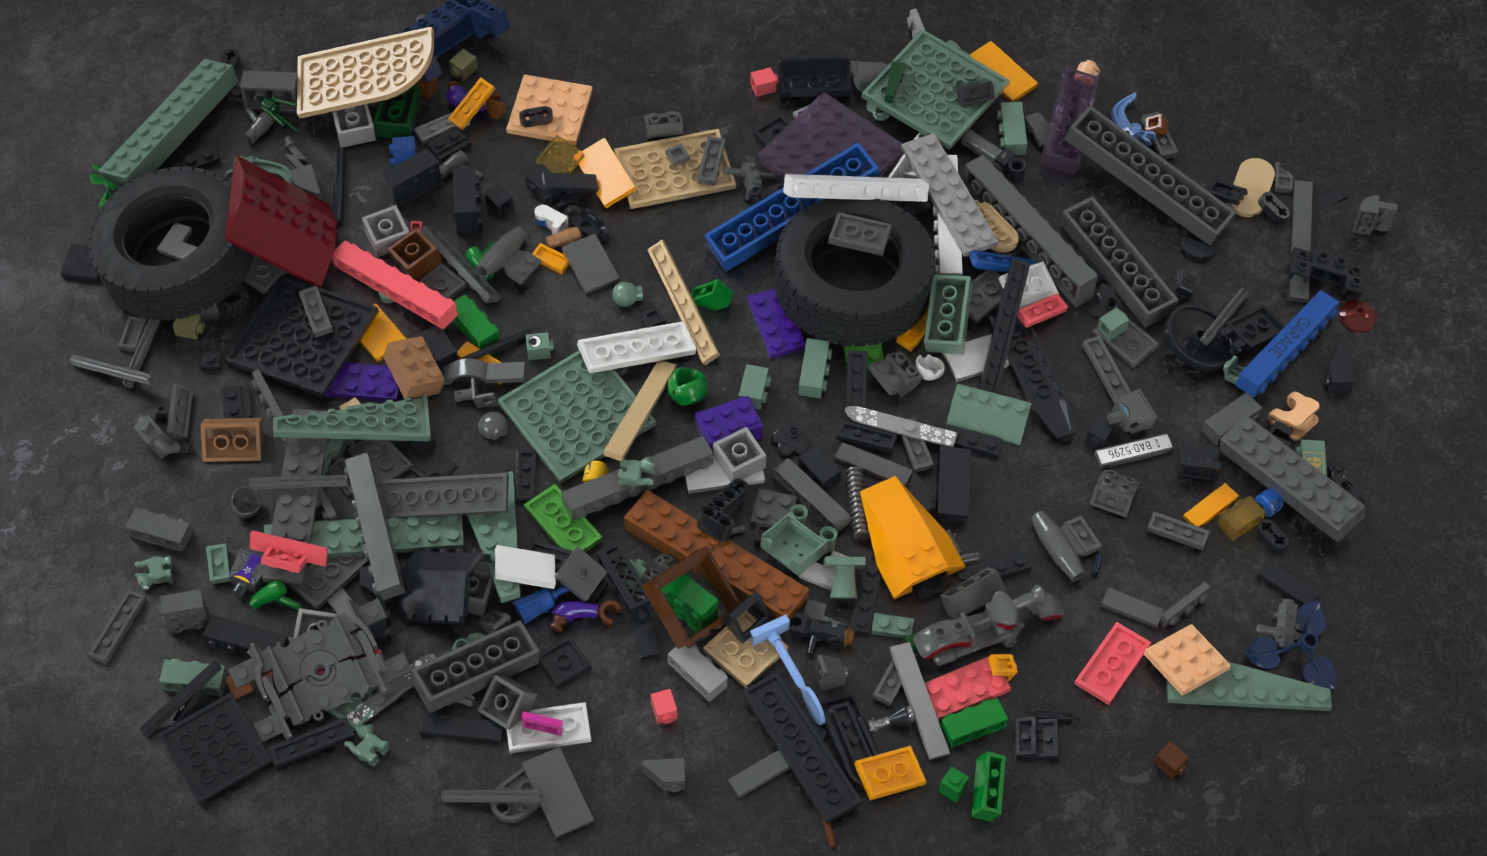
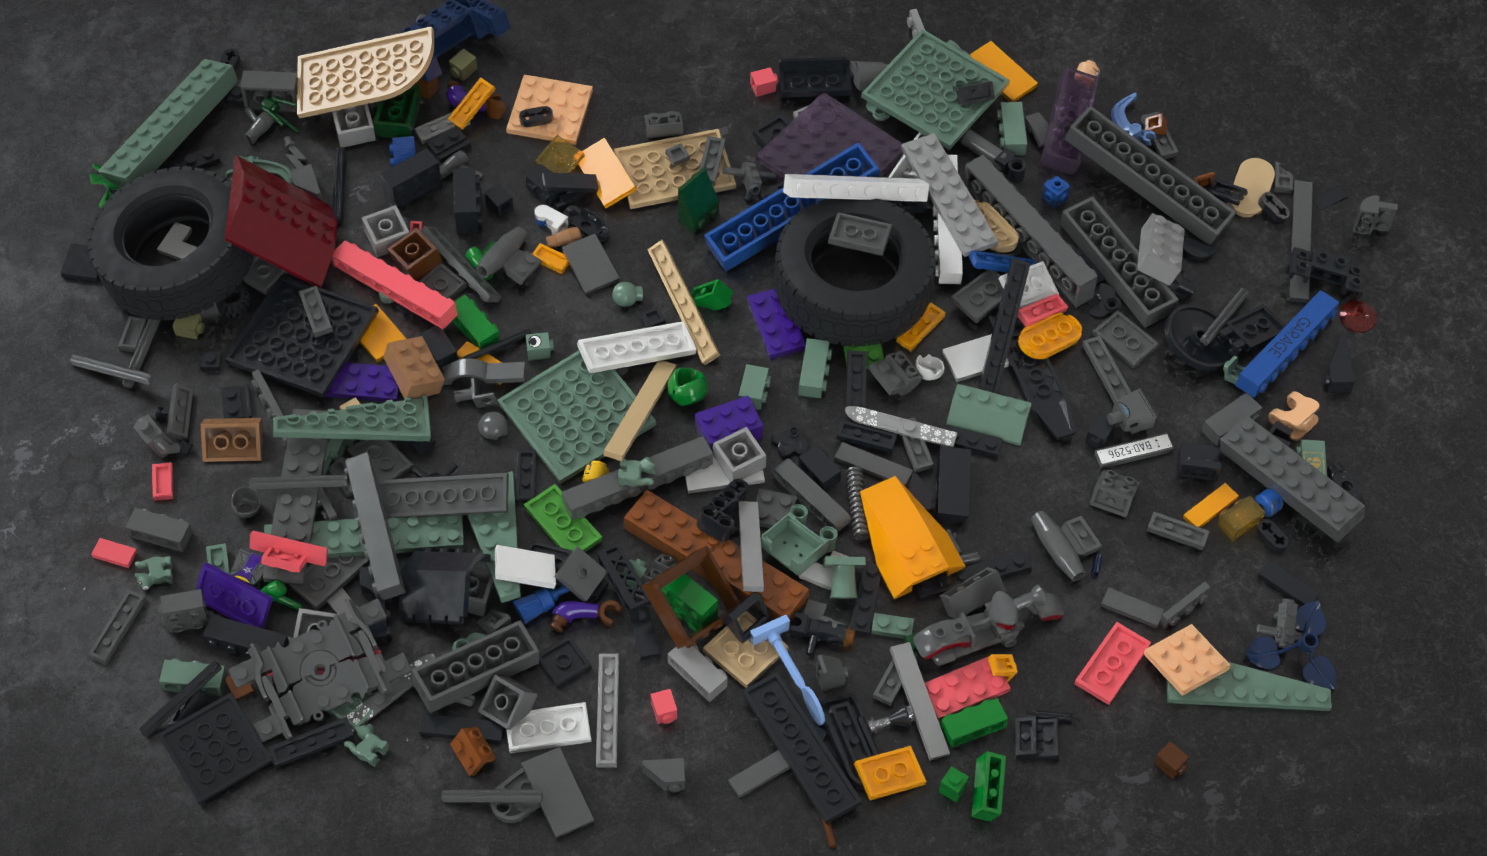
(114, 553): none -> coral tile
(162, 481): none -> coral tile
(233, 597): none -> dark purple plate
(472, 749): none -> dark orange bracket
(542, 723): dark pink tile -> none
(607, 710): none -> light grey tile
(697, 202): none -> dark green slope
(750, 546): none -> light grey tile
(896, 73): dark green piece -> none
(948, 314): sand green brick -> none
(1050, 336): none -> light orange tile
(1055, 191): none -> blue brick
(1113, 324): sand green brick -> none
(1161, 249): none -> light grey brick
(1204, 180): none -> dark orange slope

